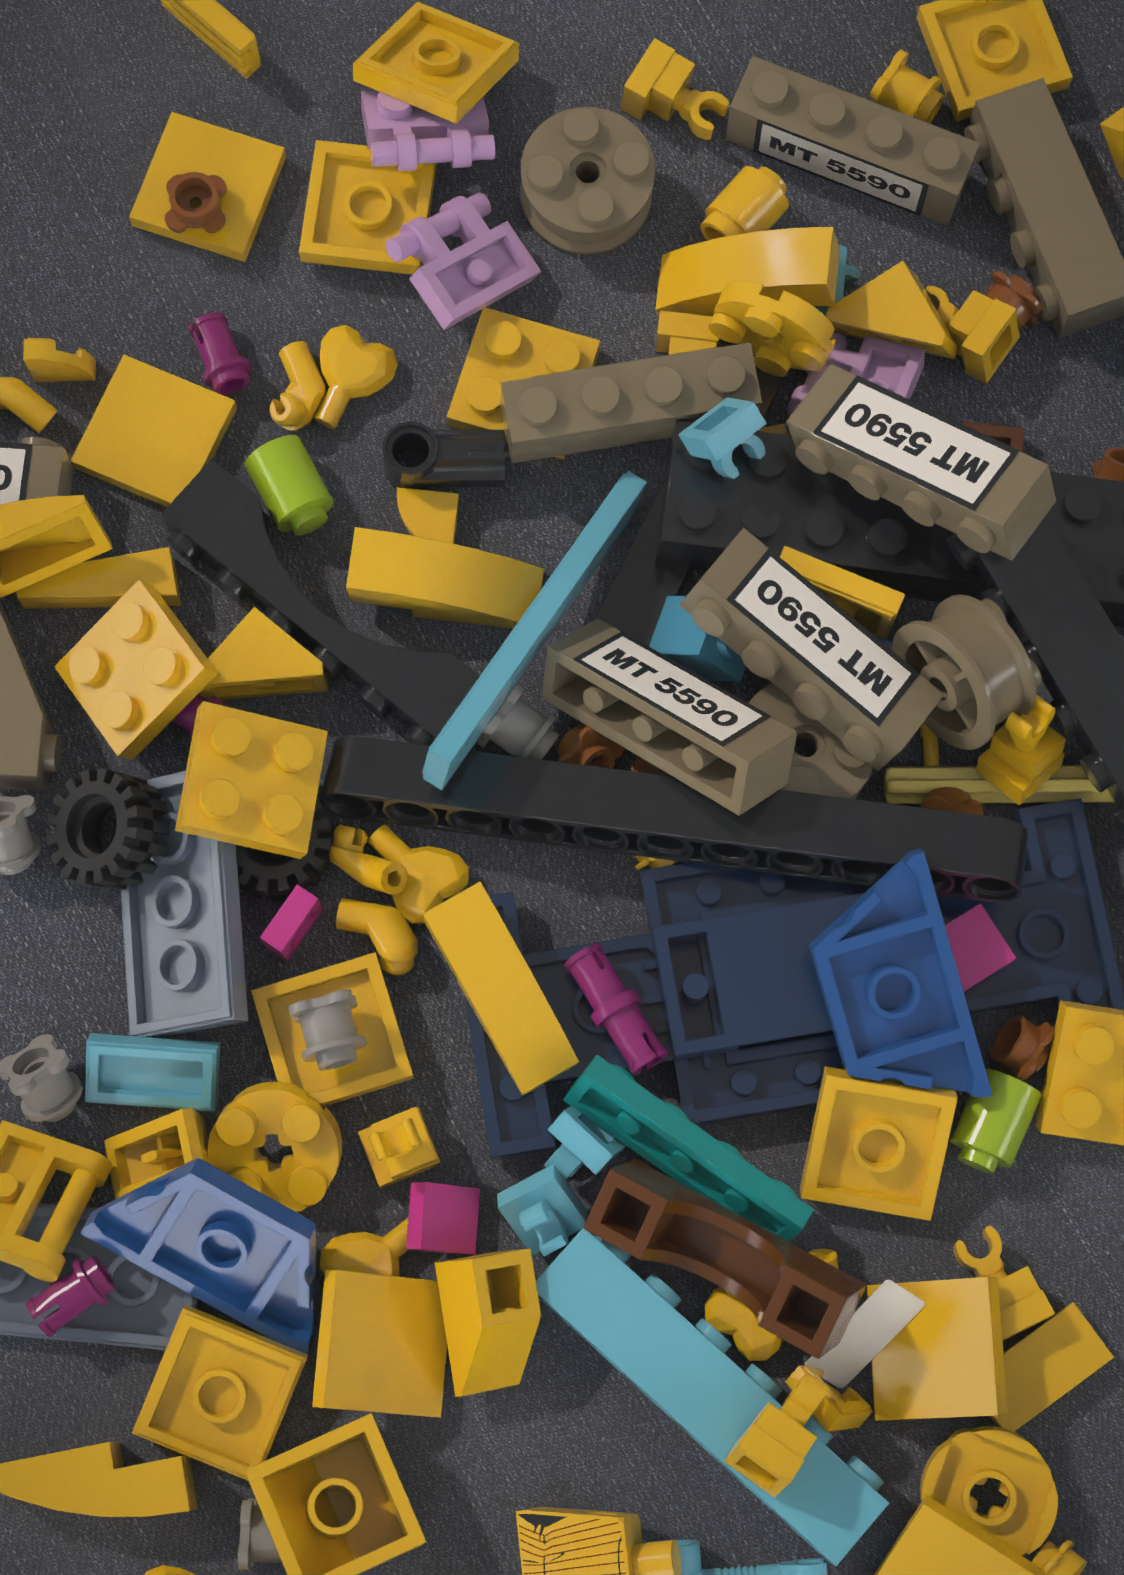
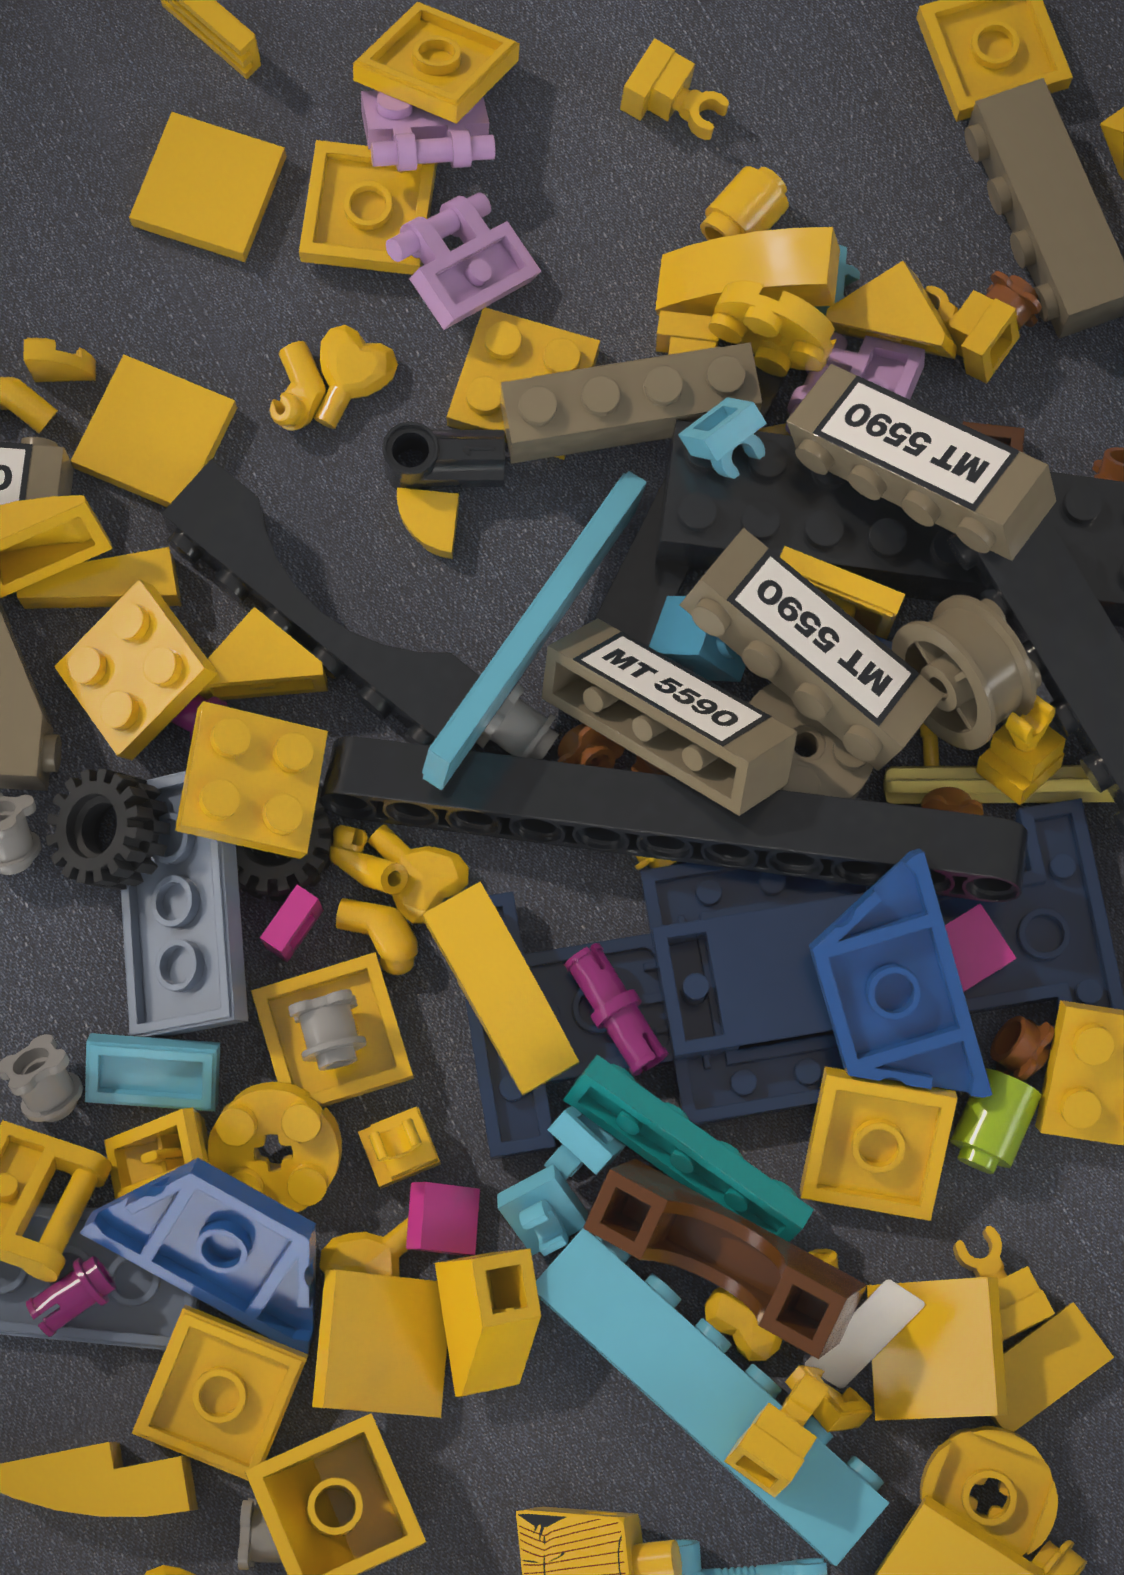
(190, 187): dark orange plate -> none
(224, 366): magenta pin -> none
(289, 485): lime brick -> none
(440, 579): yellow slope -> none
(587, 180): dark tan wheel -> none
(850, 141): dark tan brick -> none
(908, 90): yellow brick -> none

